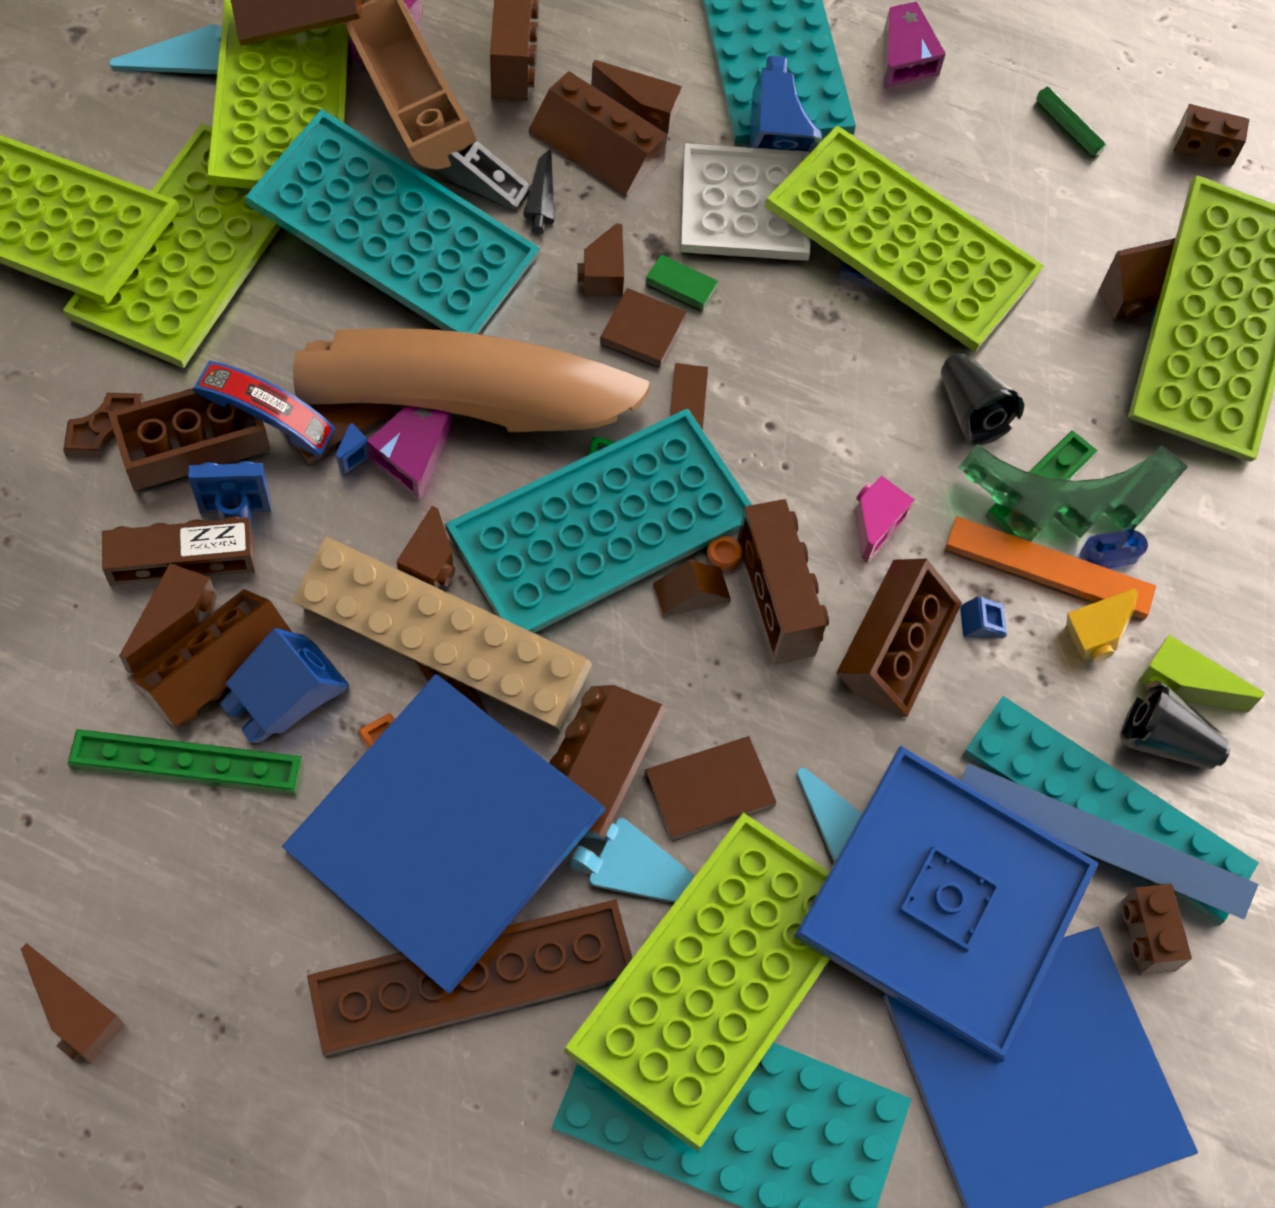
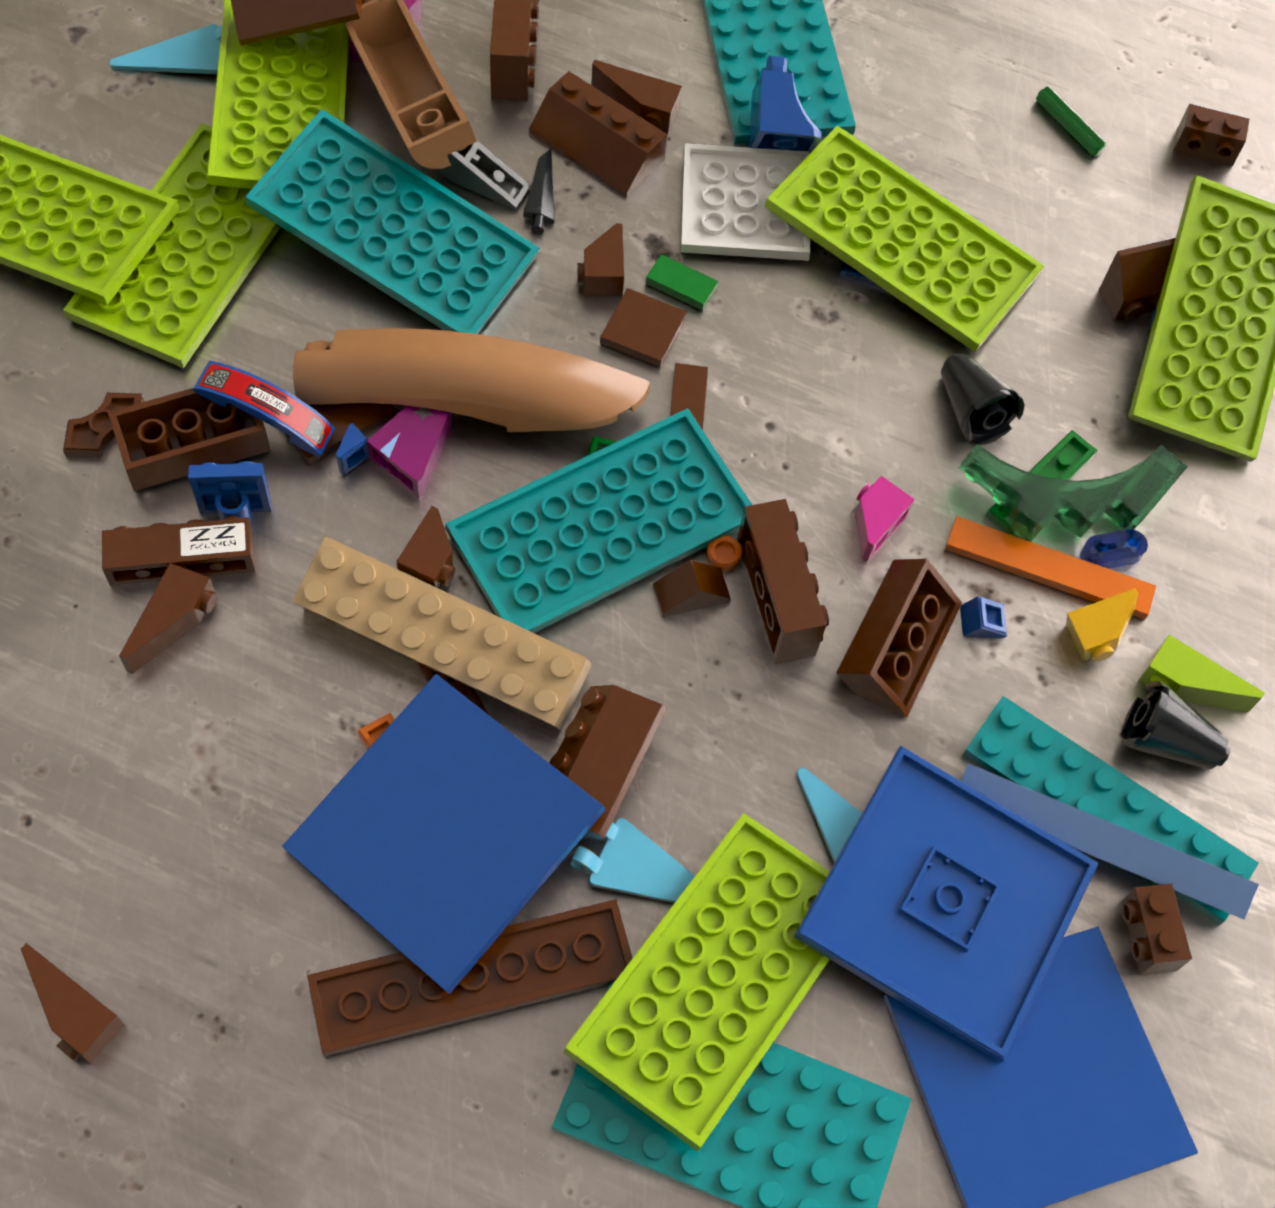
(185, 762): green tile -> none
(206, 657): reddish brown slope -> none
(281, 684): blue hips -> none
(710, 788): reddish brown tile -> none
(910, 46): magenta slope -> none

